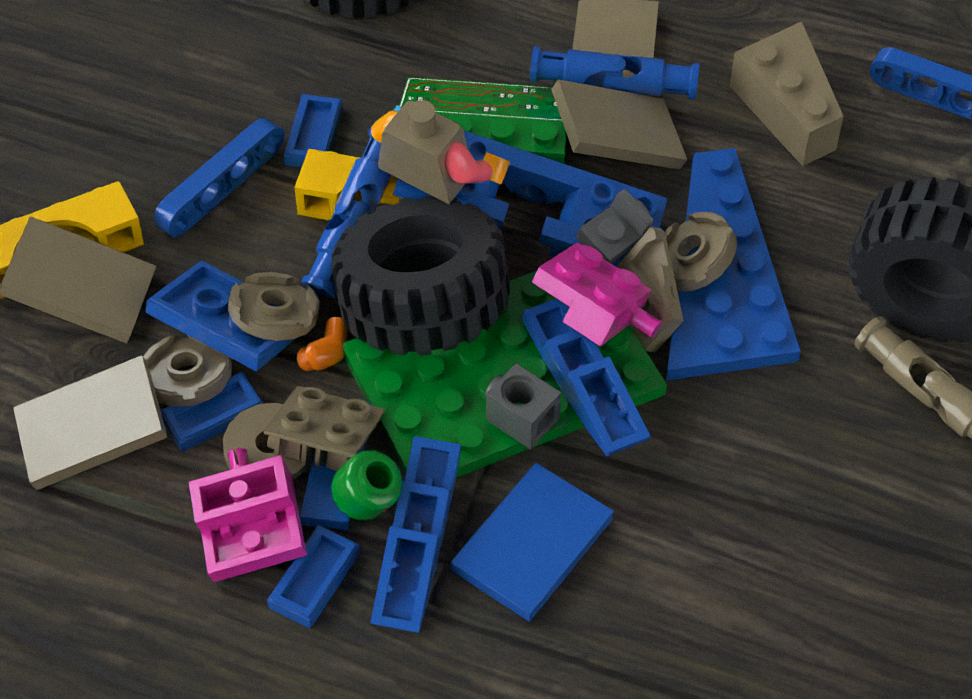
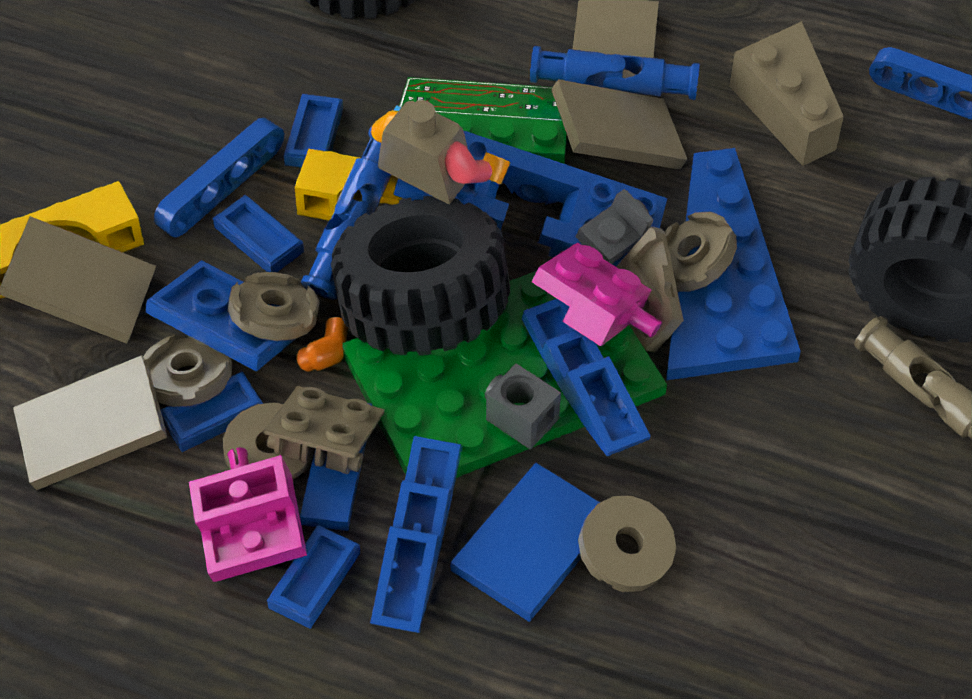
(258, 234): none -> blue tile
(366, 485): green head -> none
(645, 525): none -> dark tan tile

